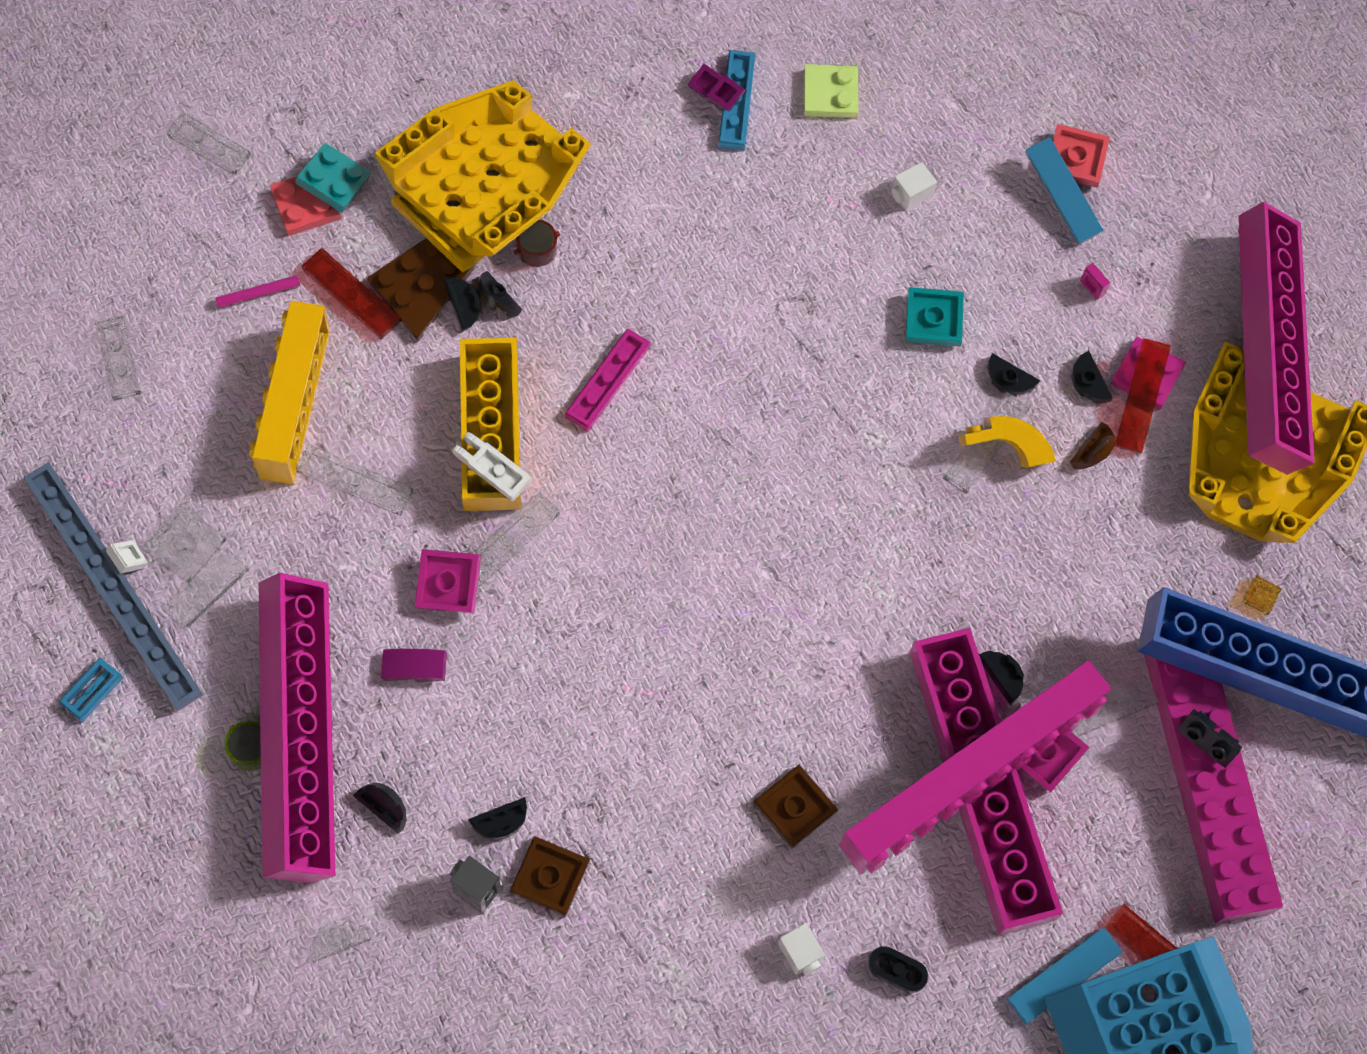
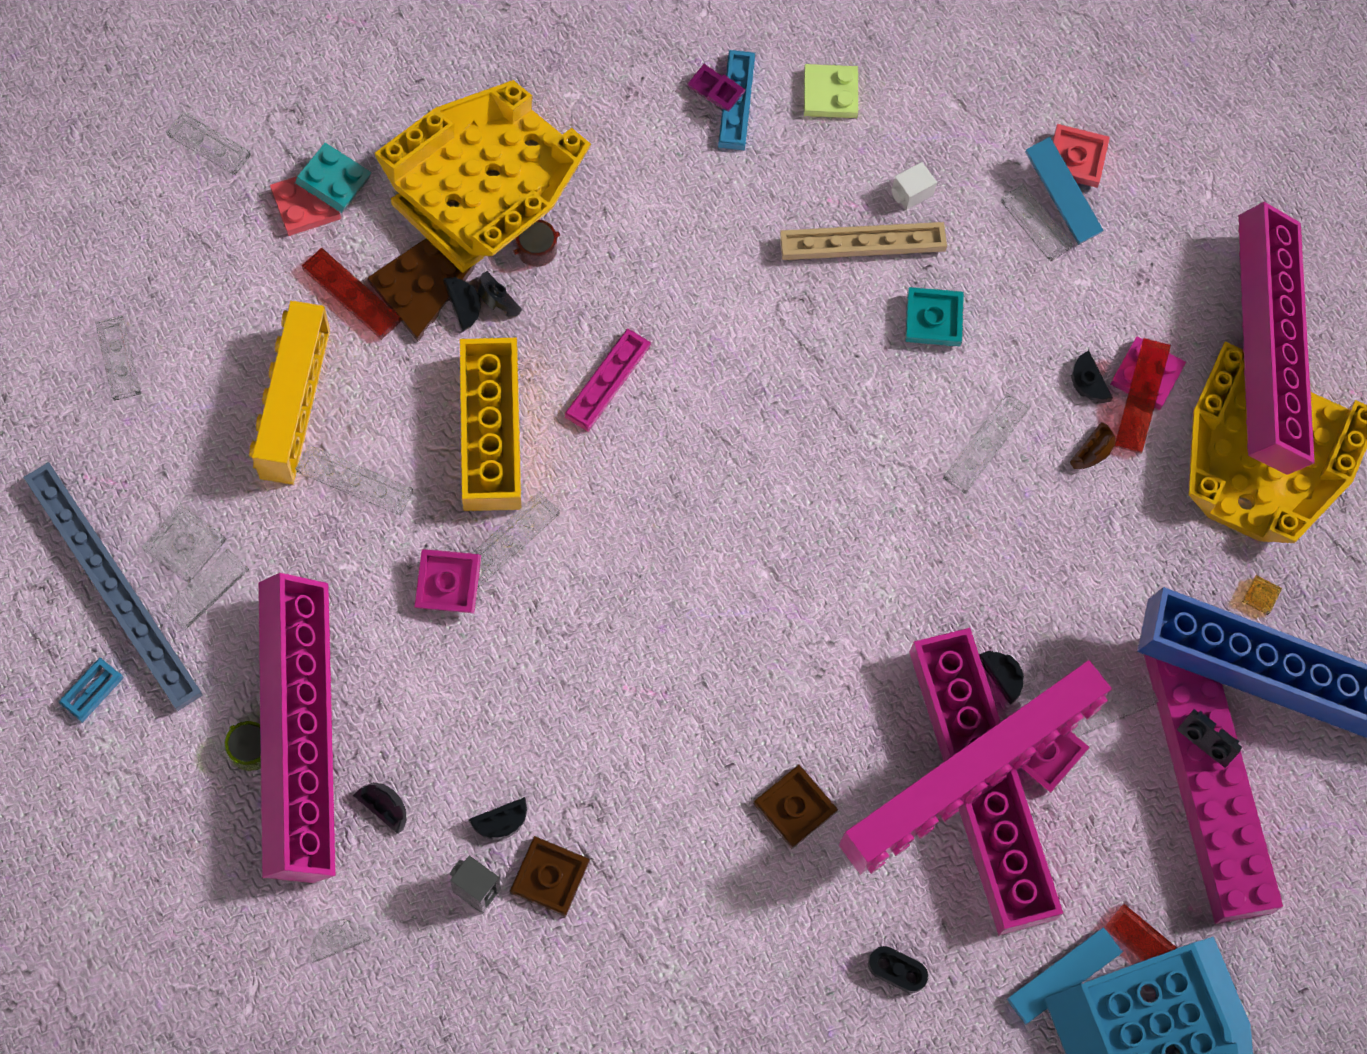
(126, 556): white tile -> none
(257, 291): dark pink bar -> none
(414, 664): magenta slope -> none
(493, 467): white hinge -> none
(802, 950): white brick -> none
(863, 241): none -> tan plate
(1009, 377): black plate -> none
(1023, 437): yellow arch -> none
(1036, 222): none -> clear tile
(1095, 281): dark pink tile -> none

